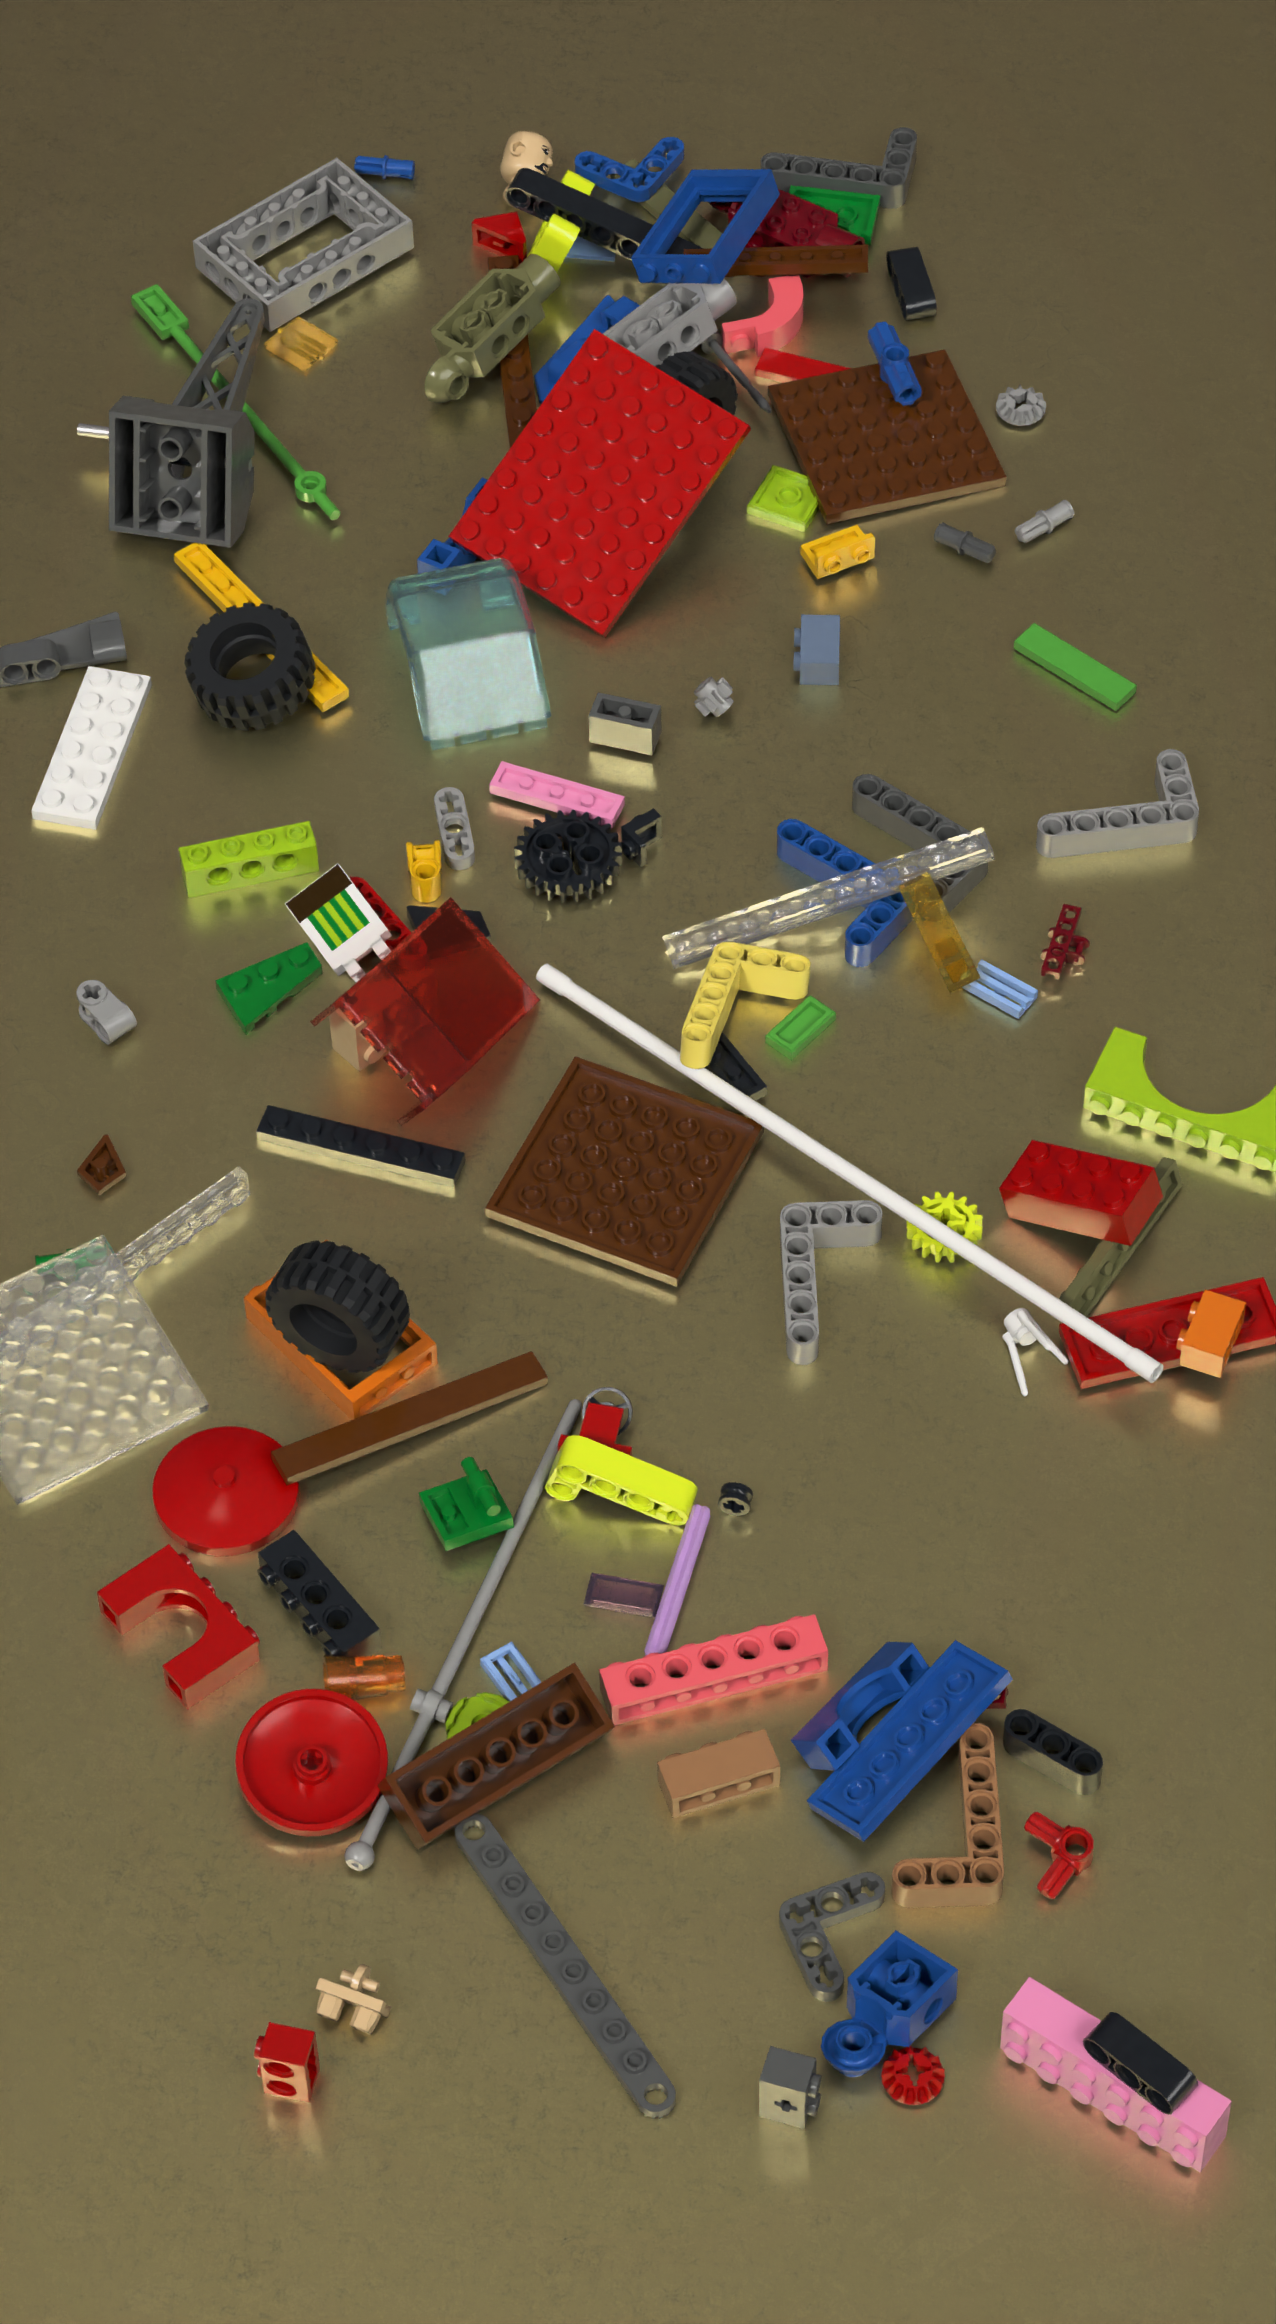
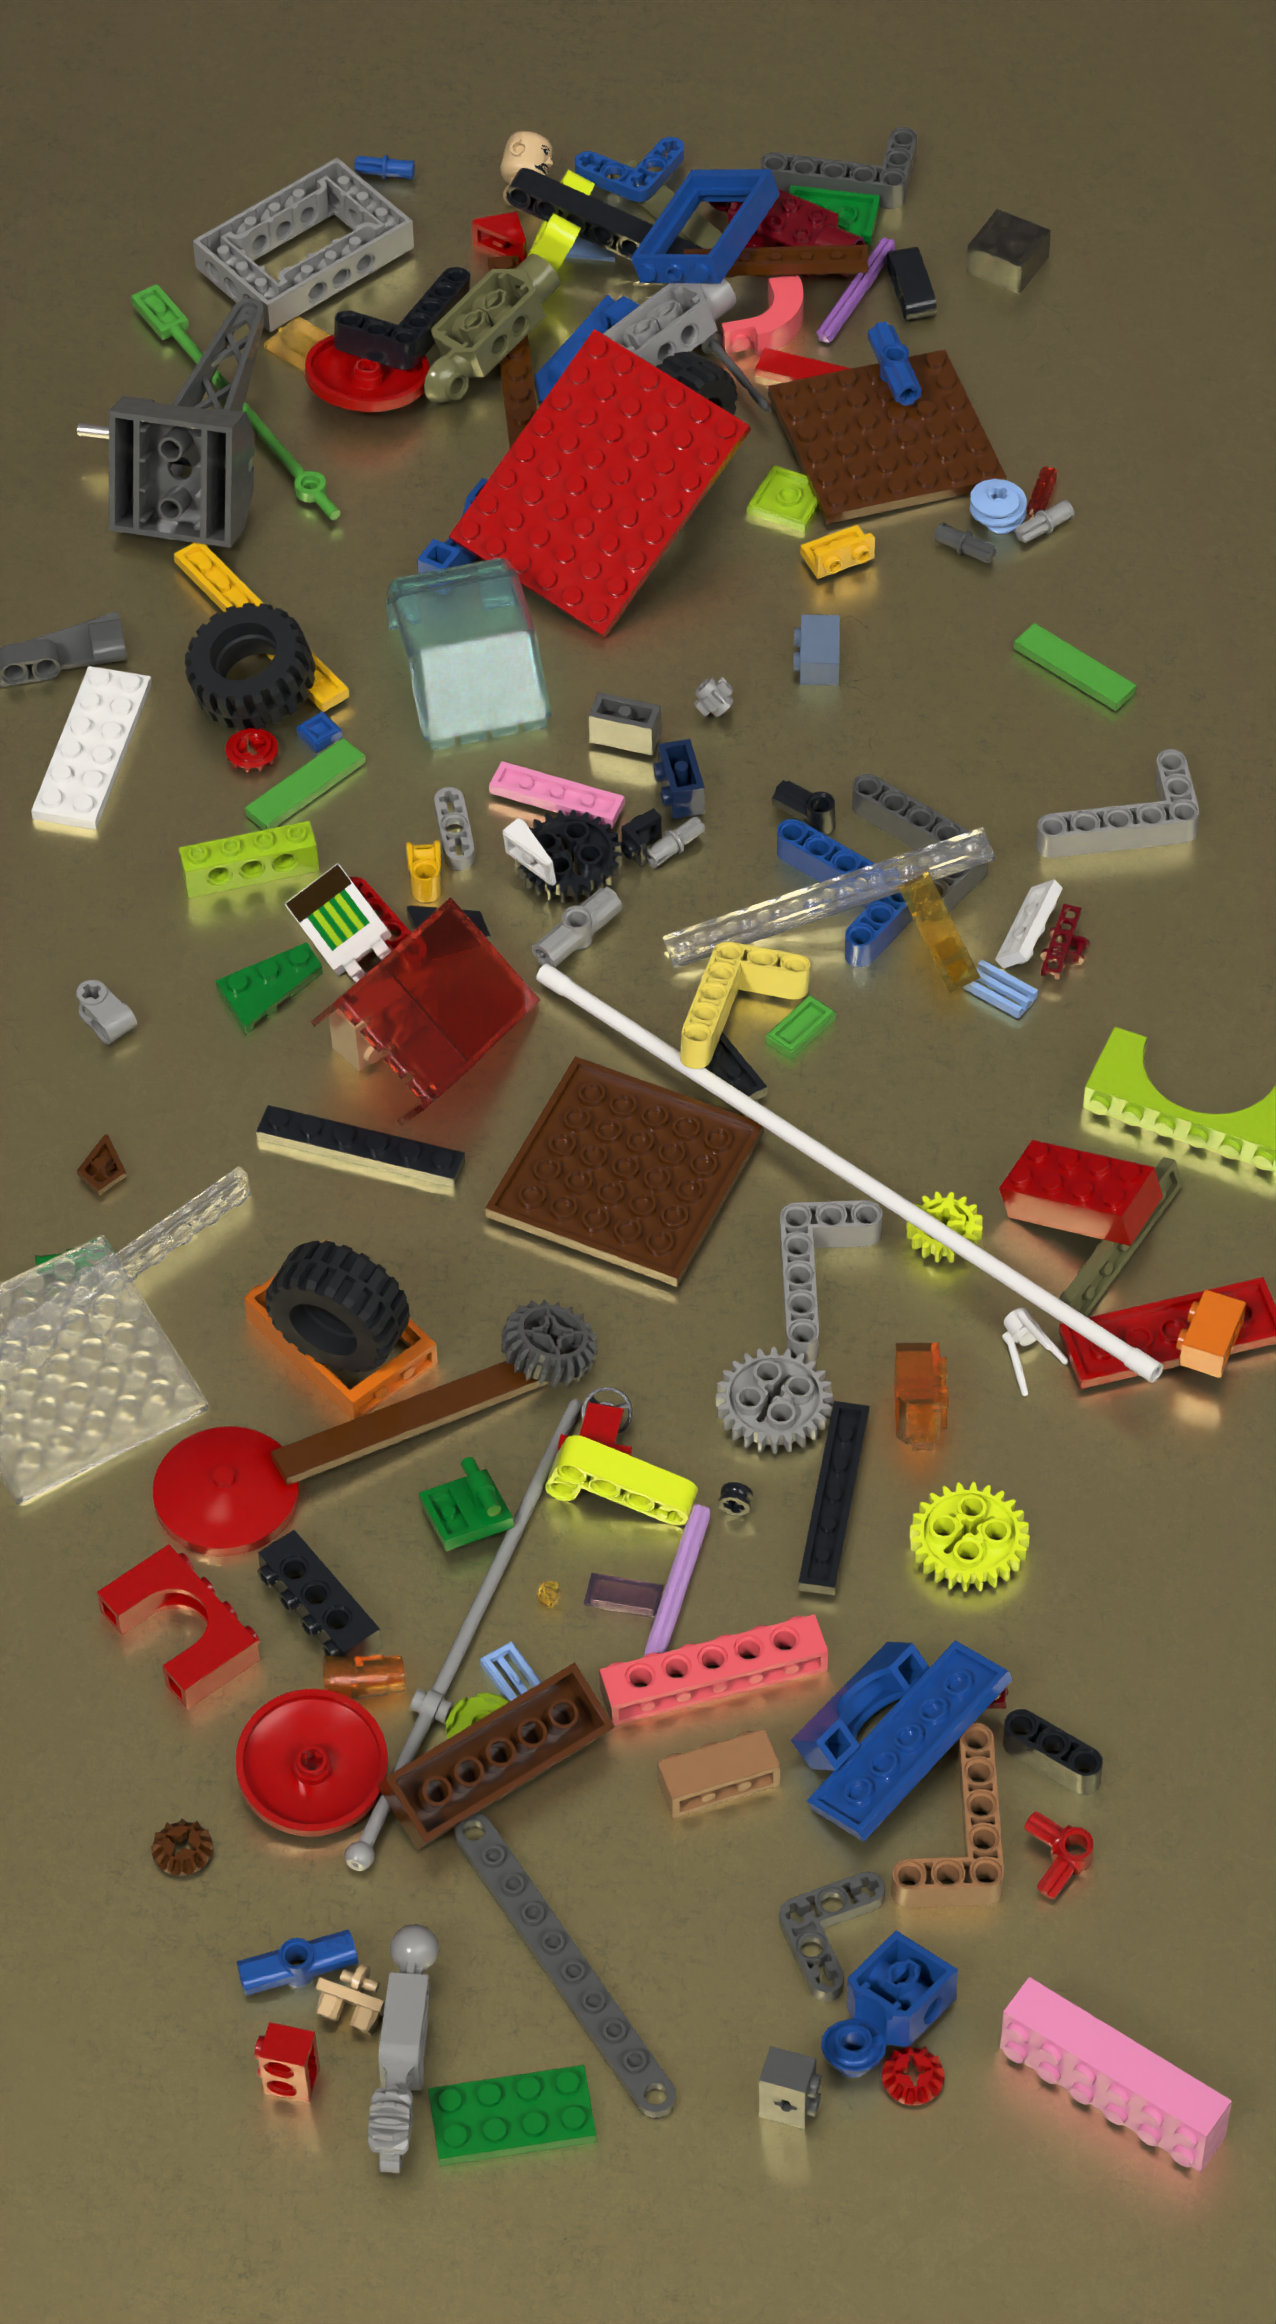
(186, 1861): none -> reddish brown gear
(260, 741): none -> red gear
(275, 1970): none -> blue piece
(305, 785): none -> bright green tile
(319, 732): none -> blue tile
(359, 382): none -> red dish
(402, 2045): none -> light grey arm
(406, 343): none -> black beam
(512, 2115): none -> green plate
(527, 850): none -> white slope
(548, 1594): none -> clear yellow rock
(549, 1343): none -> dark grey gear
(577, 927): none -> light grey piece
(674, 842): none -> light grey axle
(681, 779): none -> dark blue brick
(747, 1387): none -> light grey gear
(814, 808): none -> black piece
(834, 1498): none -> black plate
(854, 292): none -> medium lavender axle
(920, 1394): none -> clear orange hinge
(969, 1536): none -> neon yellow gear
(998, 505): none -> light blue piece
(1008, 251): none -> clear smoke brick
(1024, 414): light grey gear -> none
(1029, 924): none -> white plate
(1042, 490): none -> clear red axle
(1140, 2063): black beam -> none

